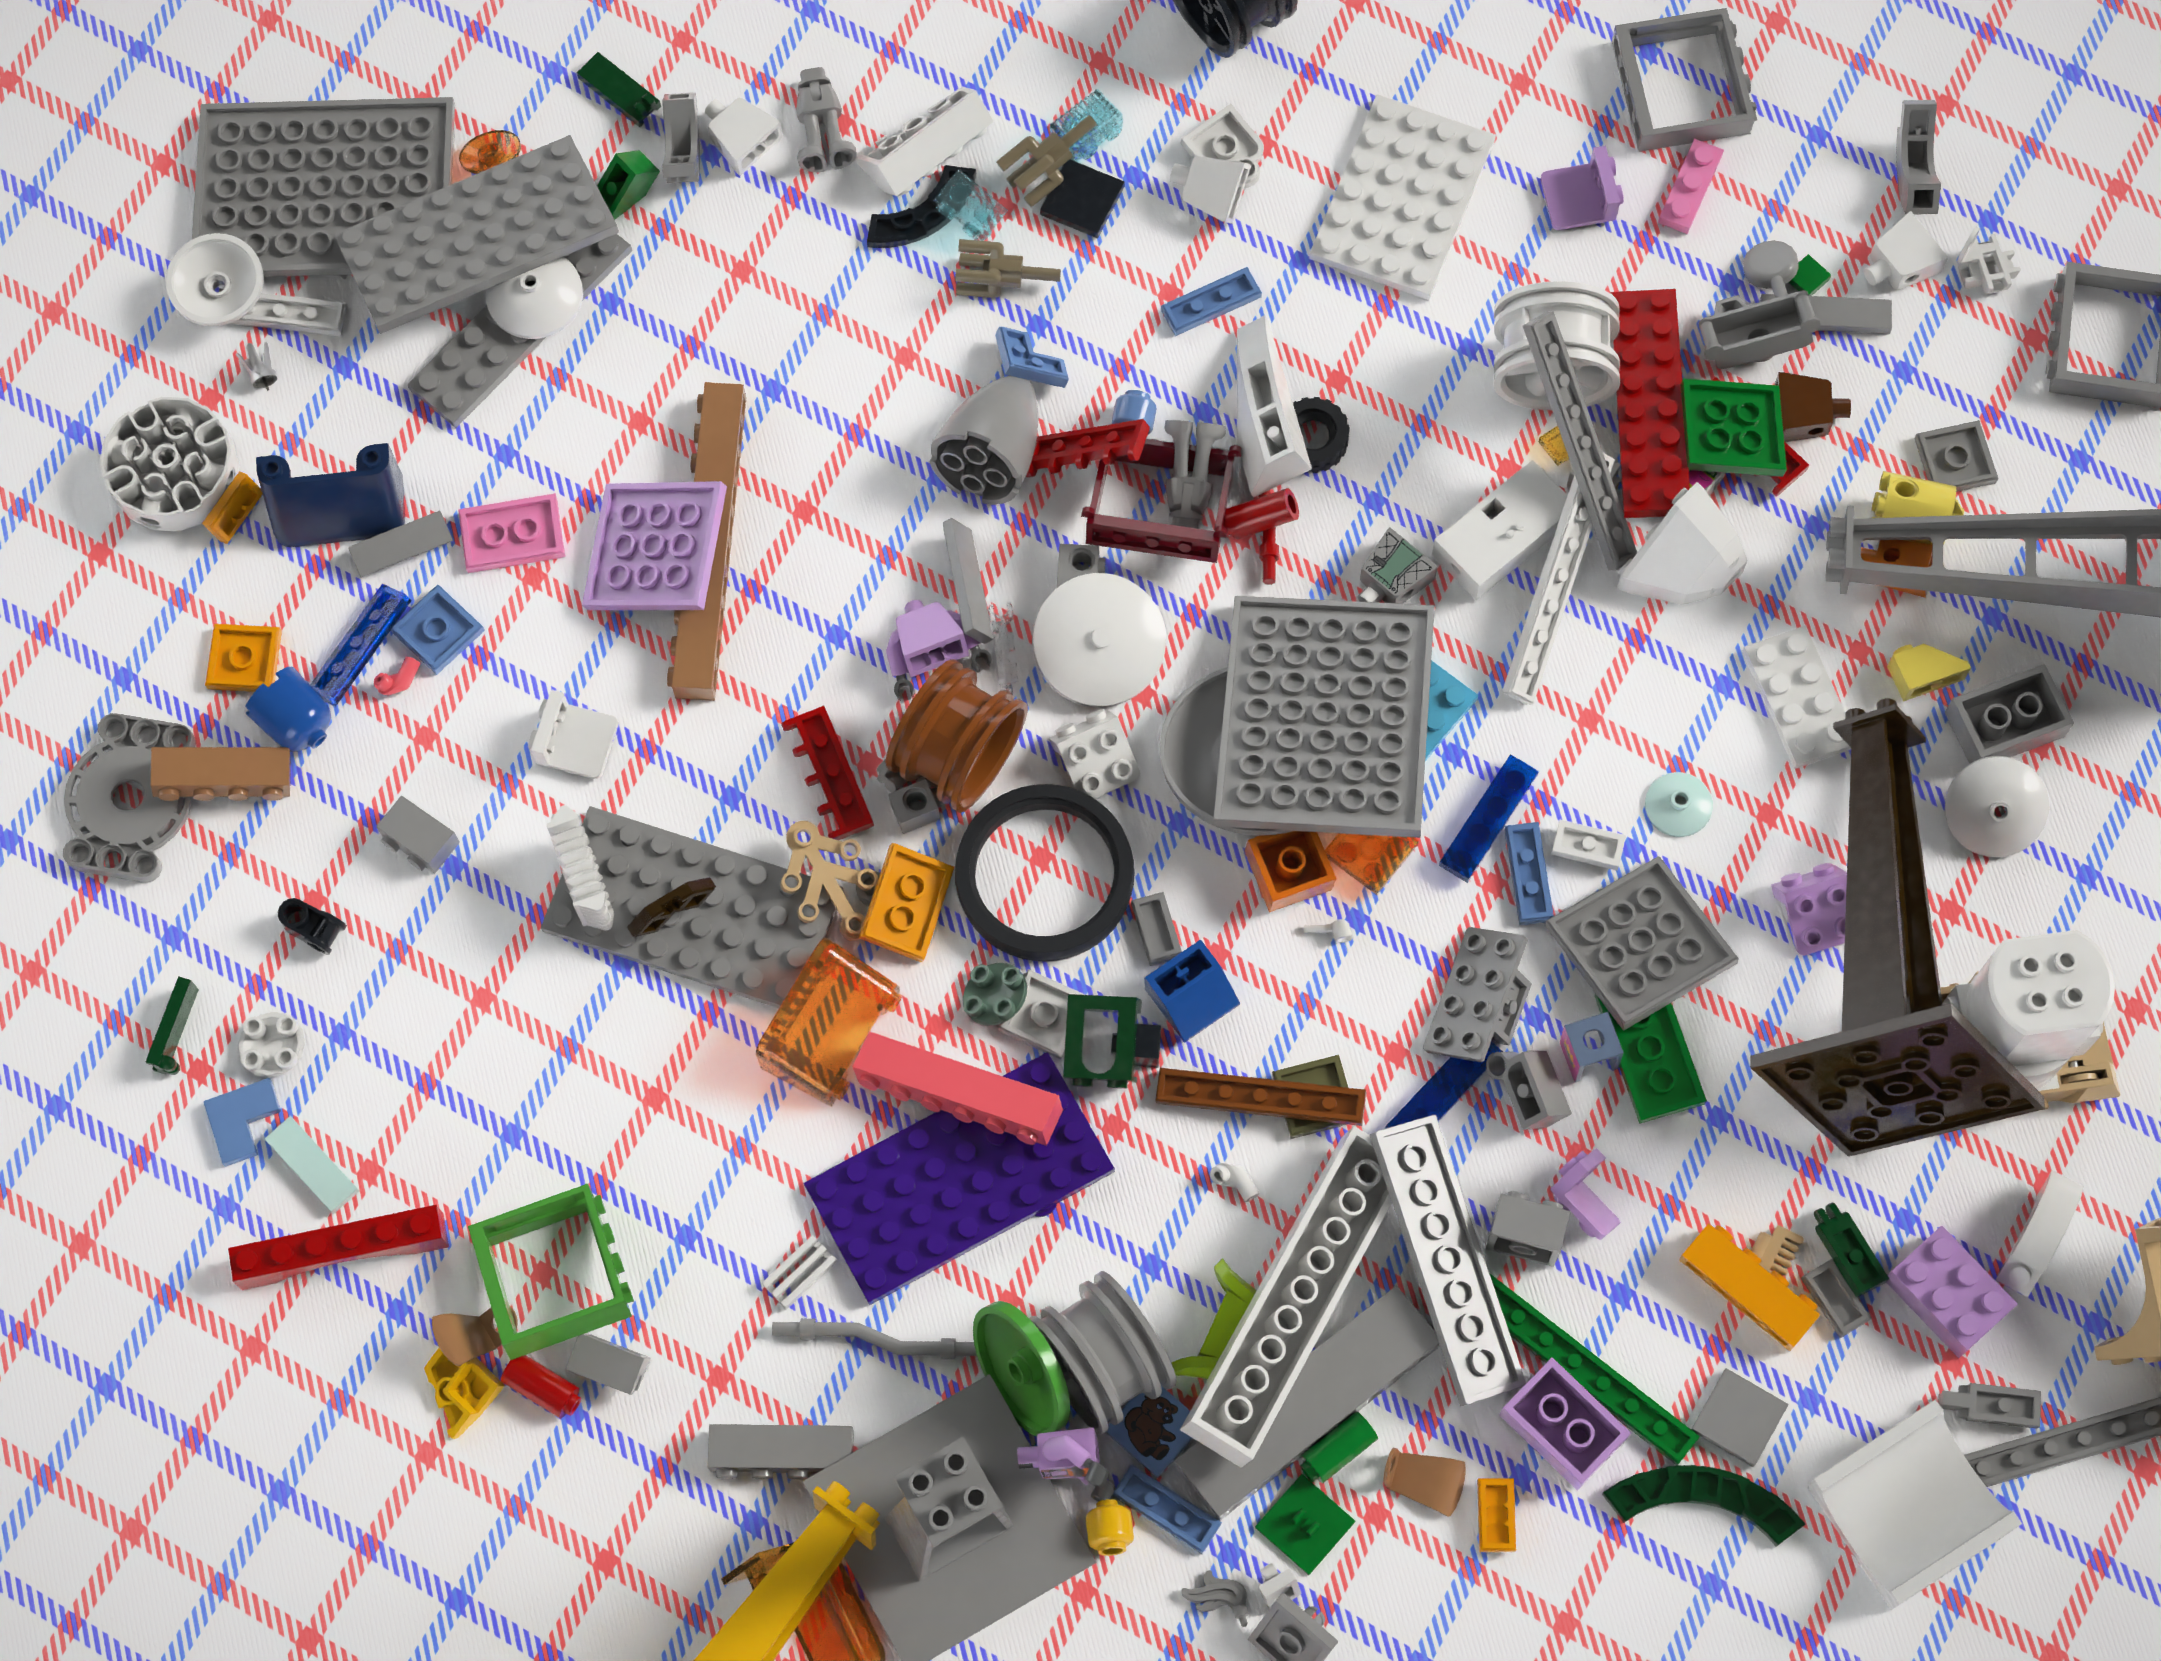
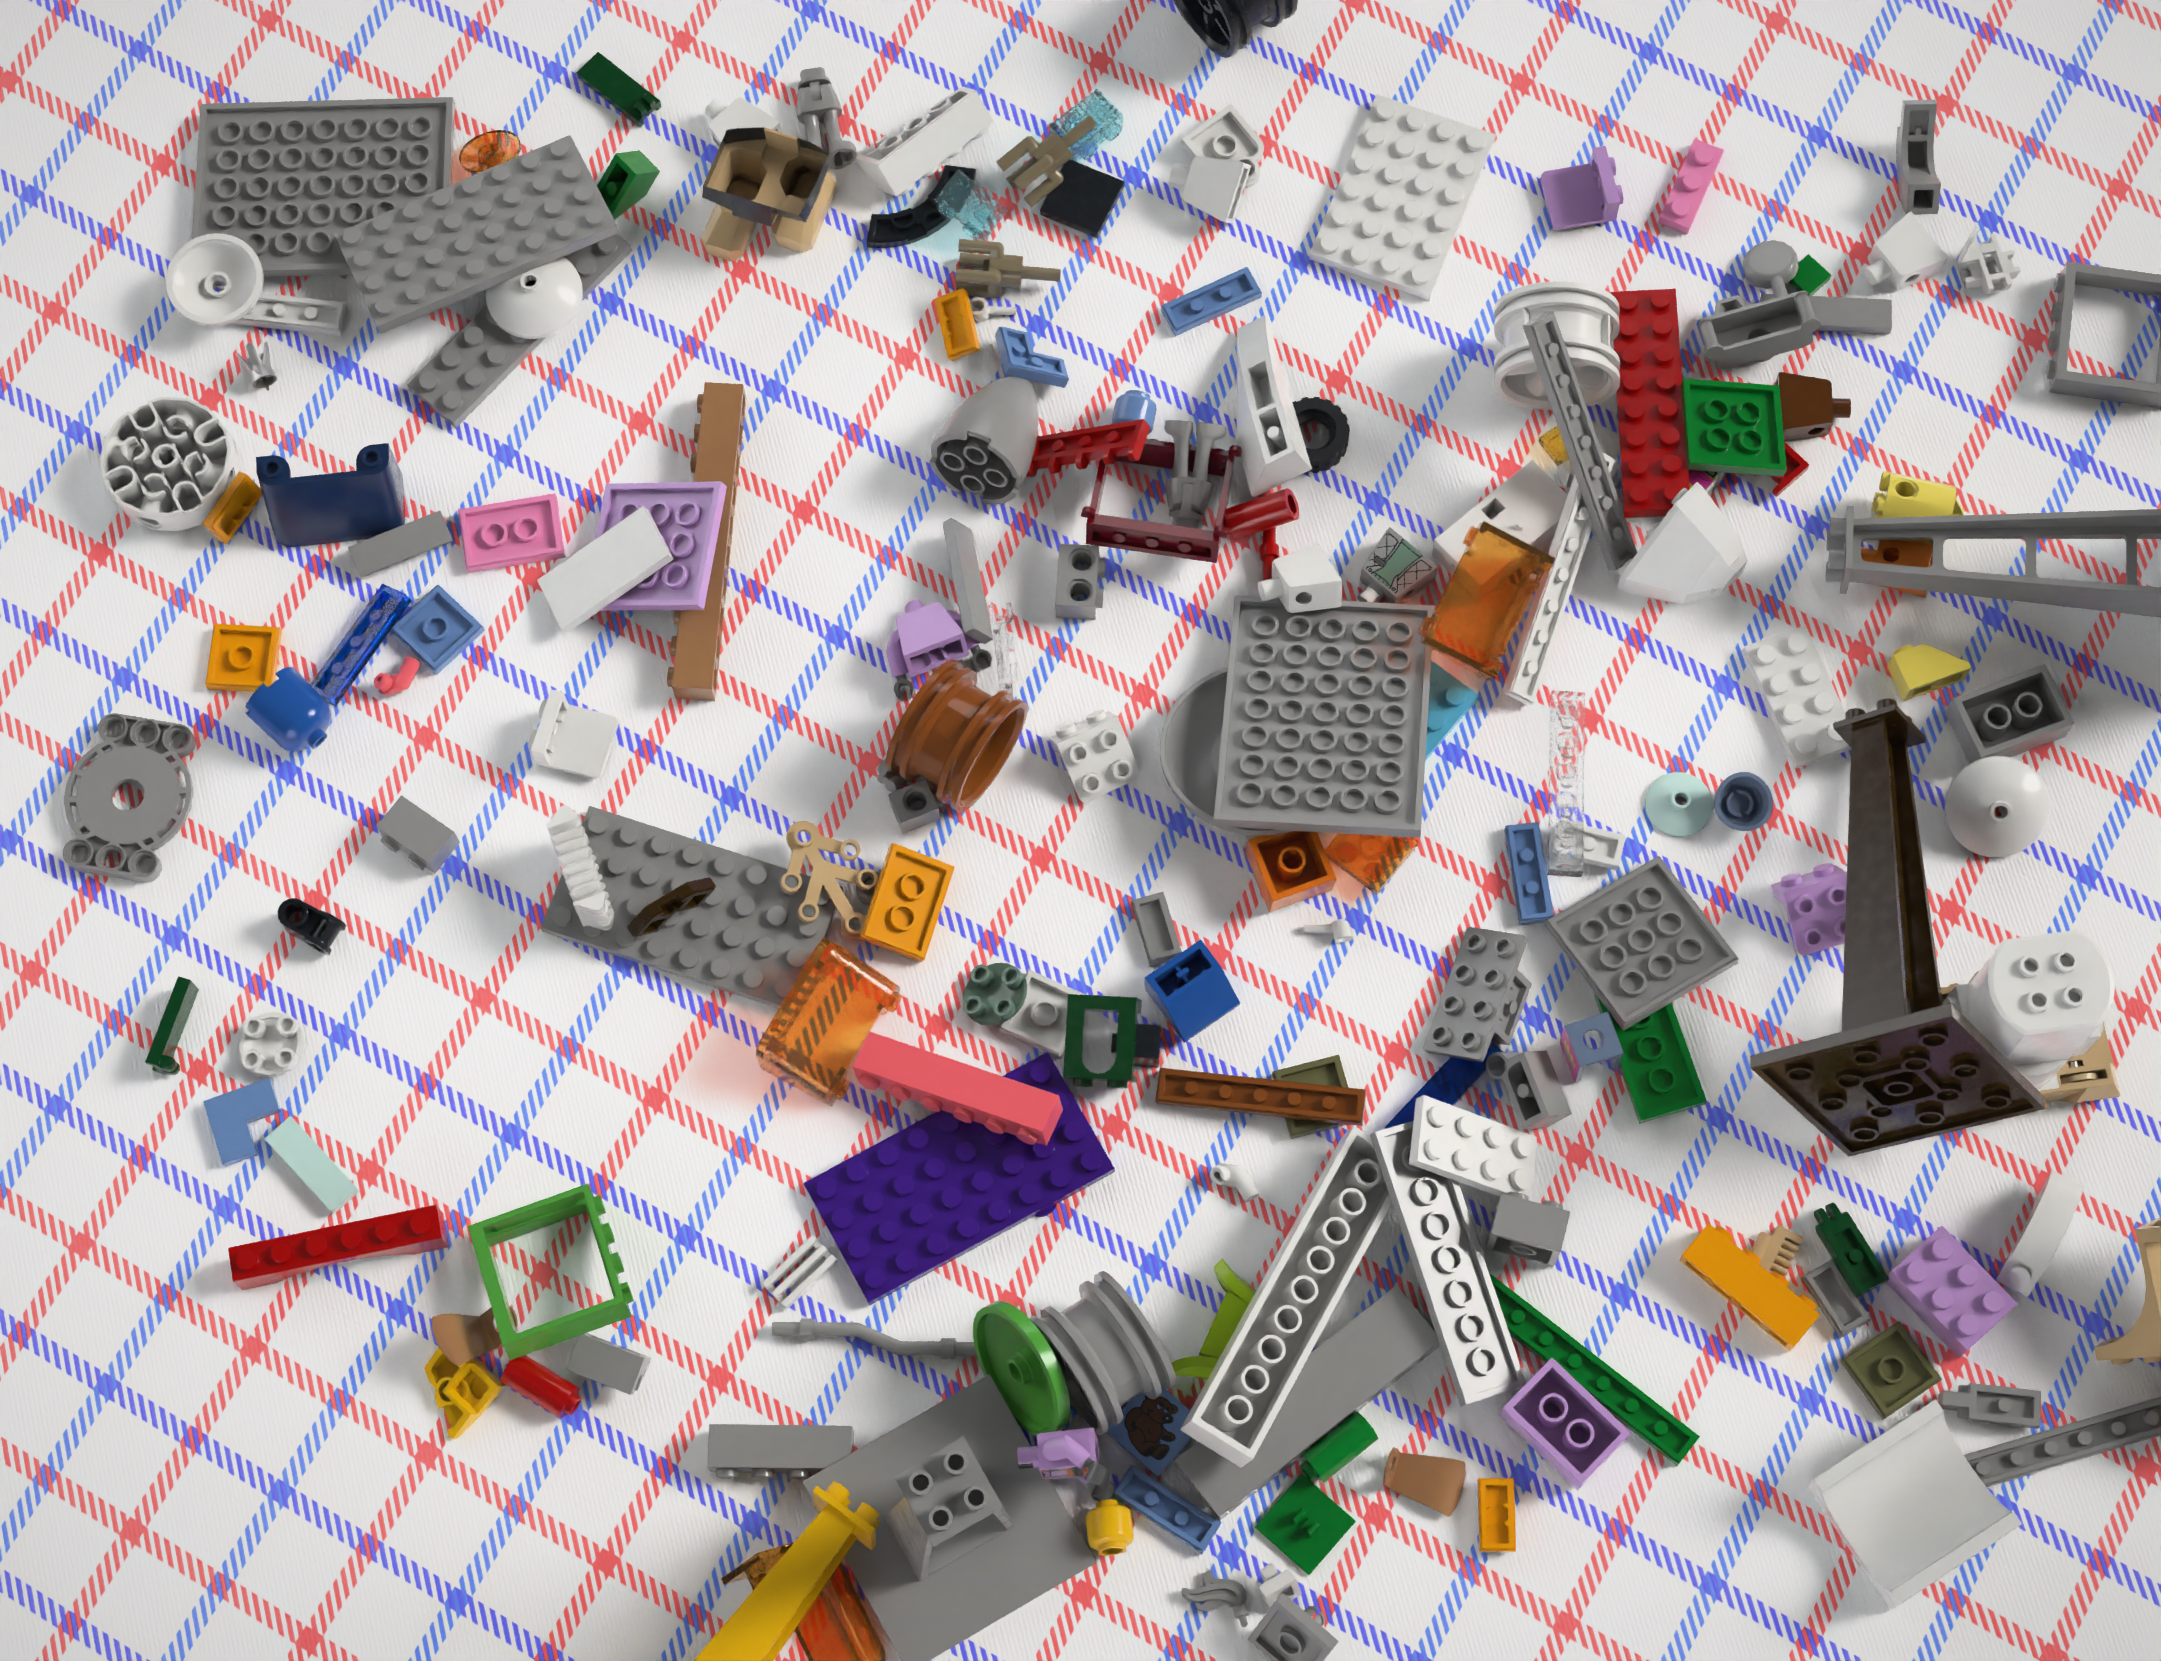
(220, 772): medium nougat brick -> none
(605, 569): none -> white tile
(681, 138): light grey arch -> none
(764, 180): none -> tan piece
(831, 771): red hinge -> none
(957, 324): none -> light orange plate
(985, 313): none -> white hand
(1044, 798): black tyre -> none
(1098, 640): white dish -> none
(1303, 581): none -> white torso
(1471, 1148): none -> white plate
(1484, 600): none -> clear orange windscreen
(1488, 818): clear blue plate -> none
(1566, 784): none -> clear plate
(1578, 1198): lavender bracket -> none
(1674, 28): light grey window -> none
(1706, 1487): dark green tile -> none
(1739, 1417): light grey tile -> none
(1743, 801): none -> sand blue helmet
(1891, 1370): none -> olive tile
(1957, 456): light grey tile -> none

